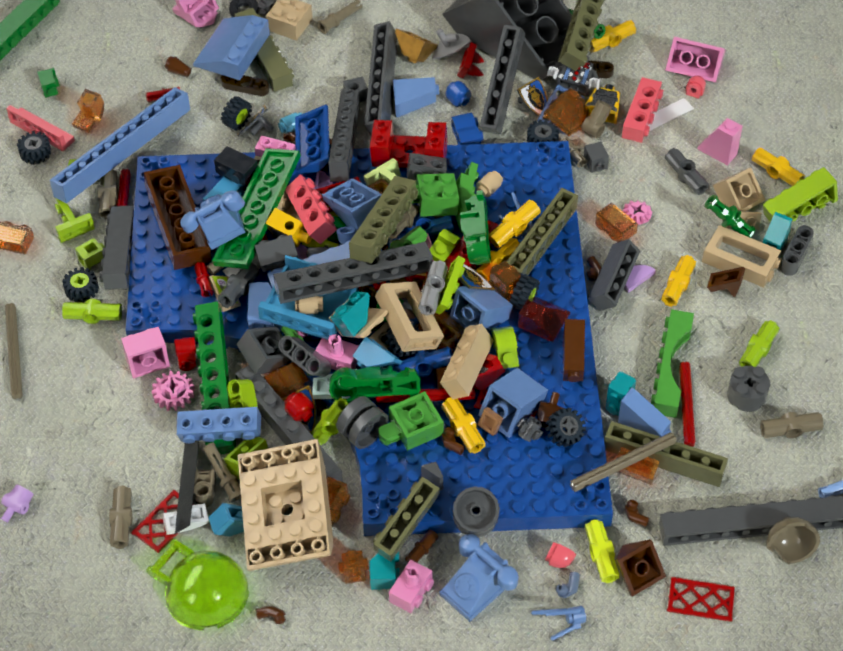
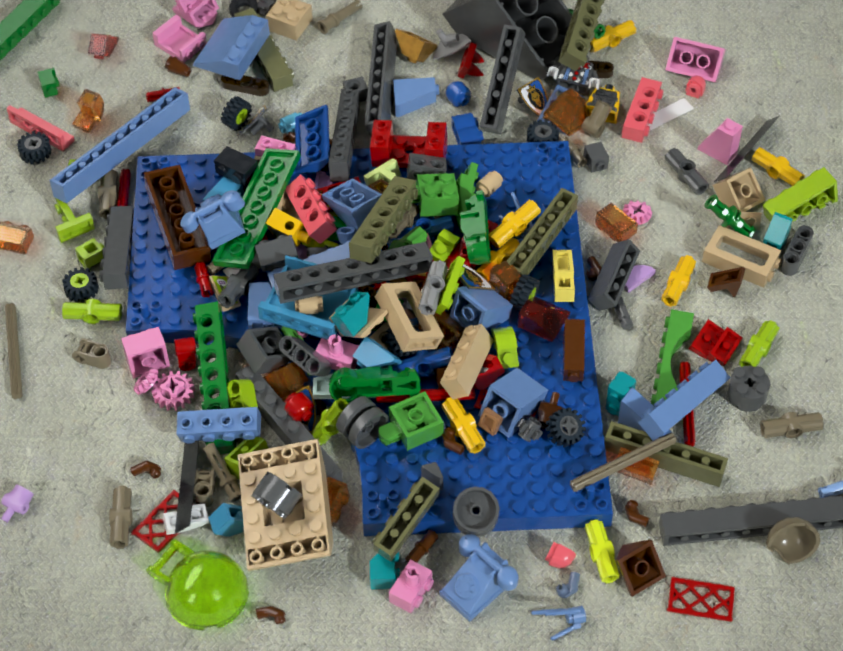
(92, 354): none -> dark tan piece
(102, 45): none -> clear red slope
(146, 381): none -> bright pink gear
(146, 466): none -> reddish brown arm
(178, 39): none -> bright pink panel
(276, 495): none -> dark grey brick
(353, 566): clear orange brick -> none
(563, 276): none -> light yellow slope
(623, 315): none -> dark grey axle
(683, 400): none -> medium blue brick
(715, 343): none -> red slope
(746, 149): none -> black sticker

